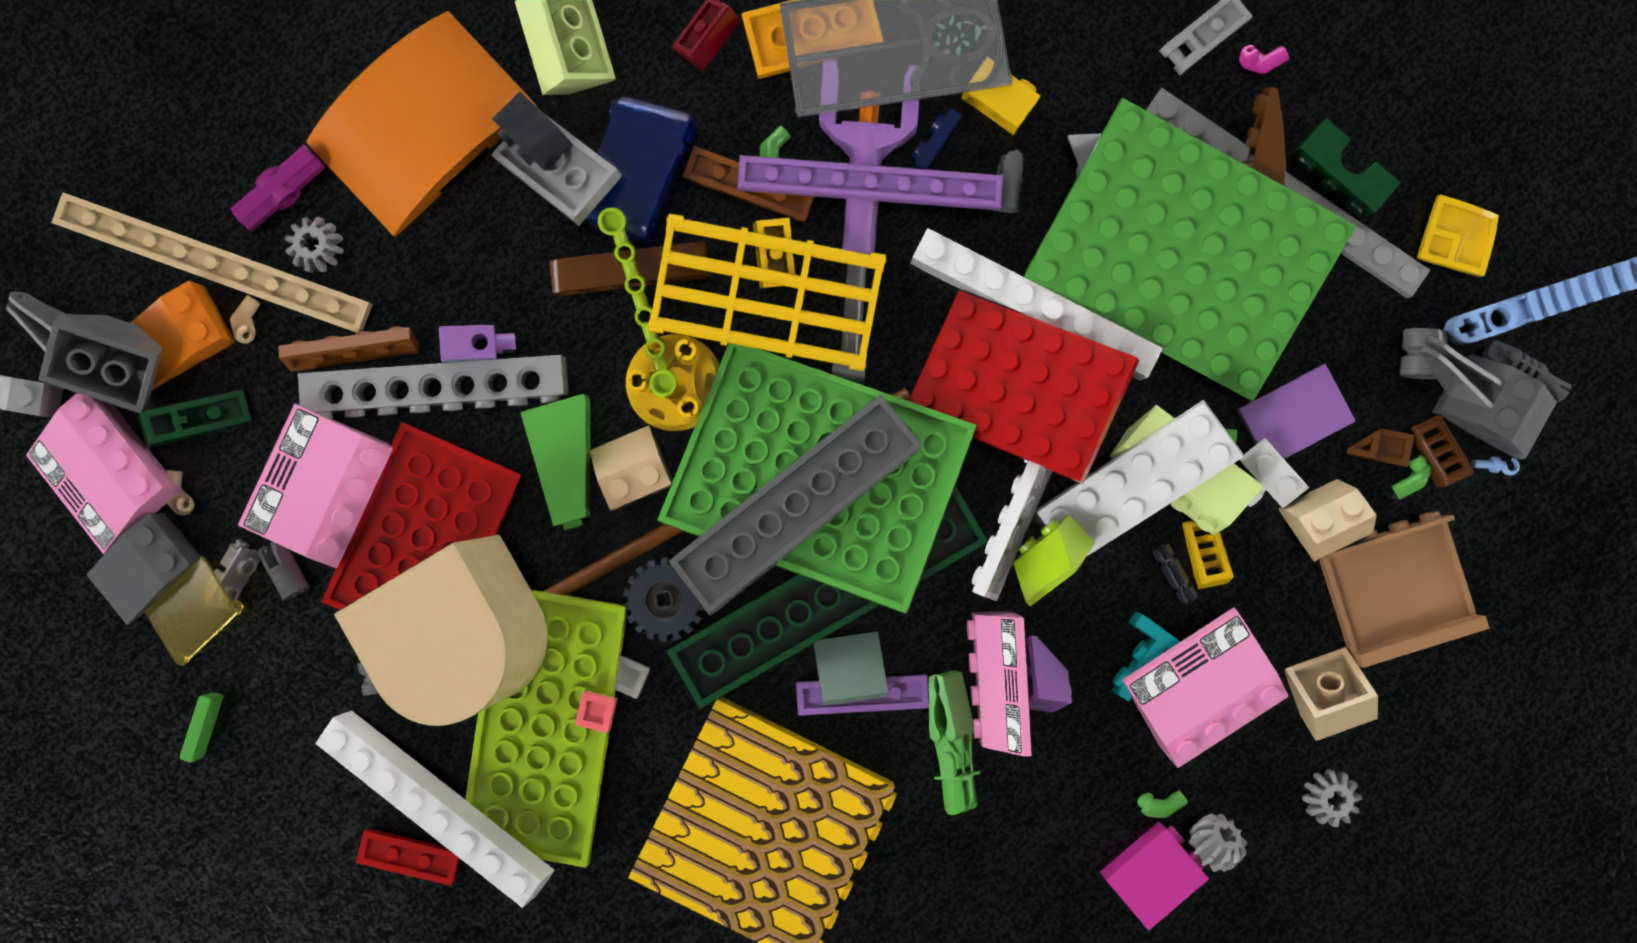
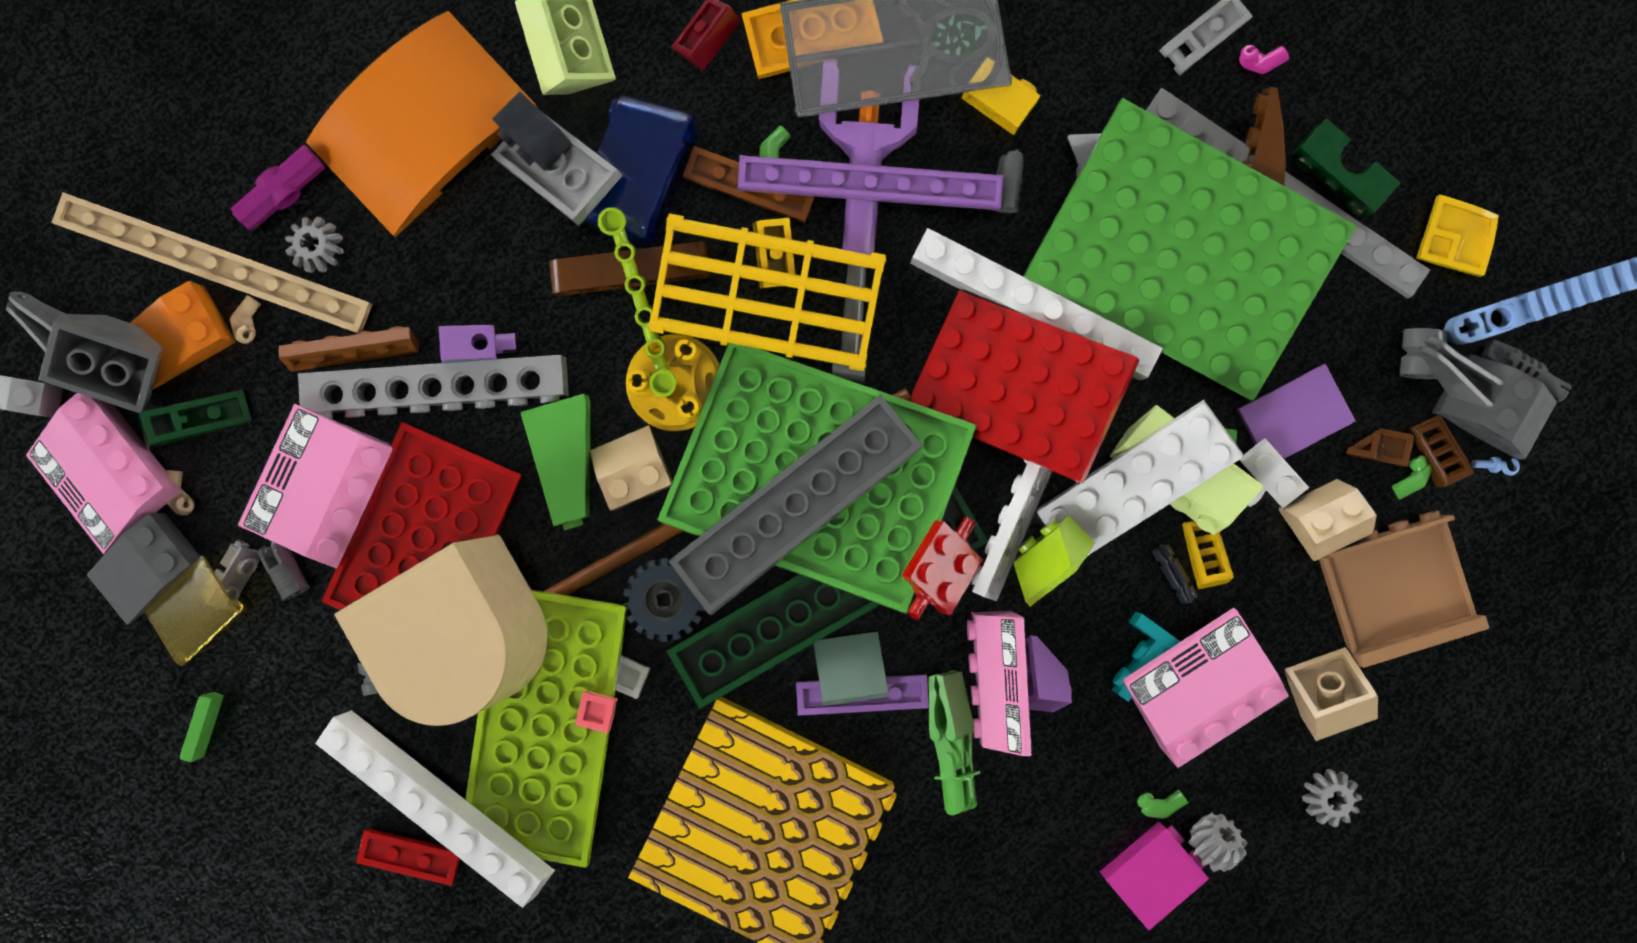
(942, 130): clear blue plate -> none
(942, 568): none -> plate

